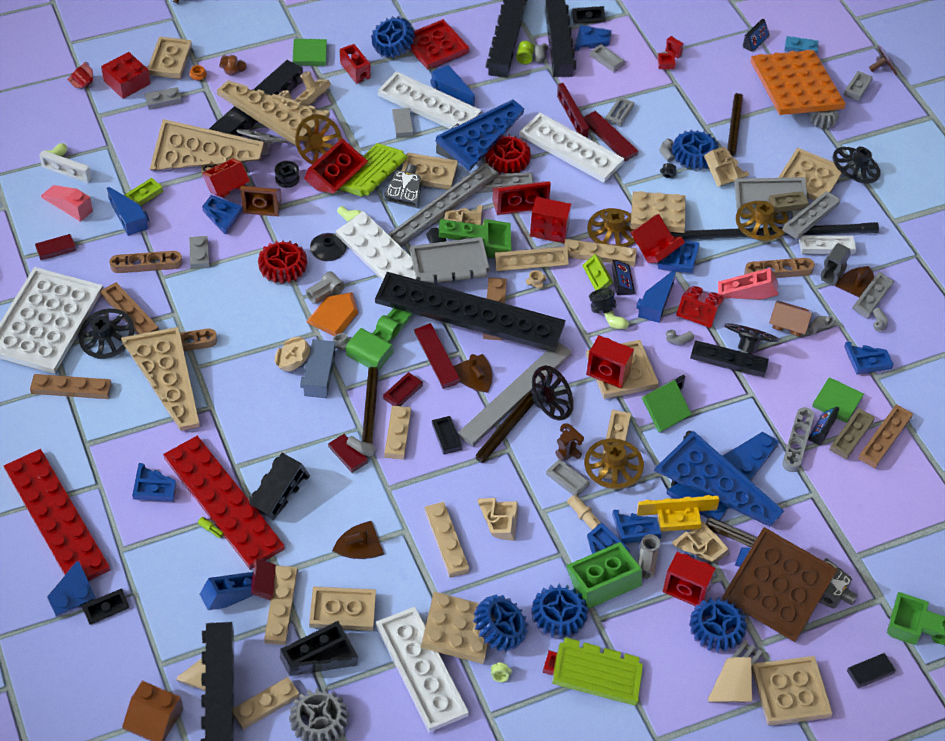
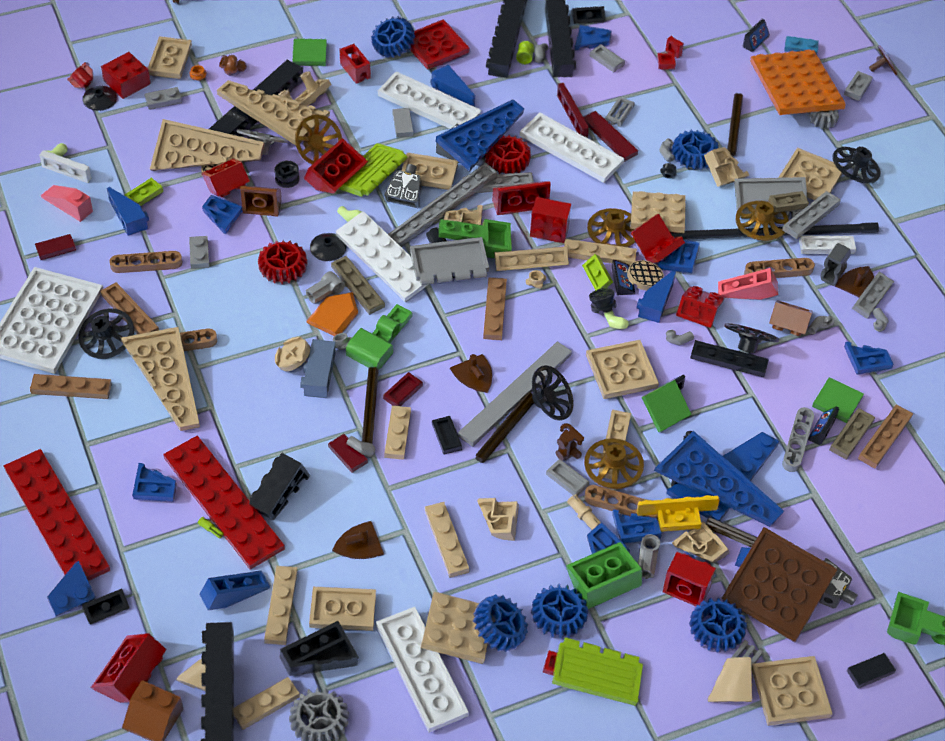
(99, 98): none -> black dish
(129, 666): none -> red slope
(263, 579): dark red tile -> none
(358, 285): none -> dark tan tile
(436, 356): dark red tile -> none
(470, 311): black plate -> none
(500, 672): yellowish green plate -> none
(609, 361): red brick -> none
(623, 500): none -> medium nougat beam
(644, 274): none -> tile

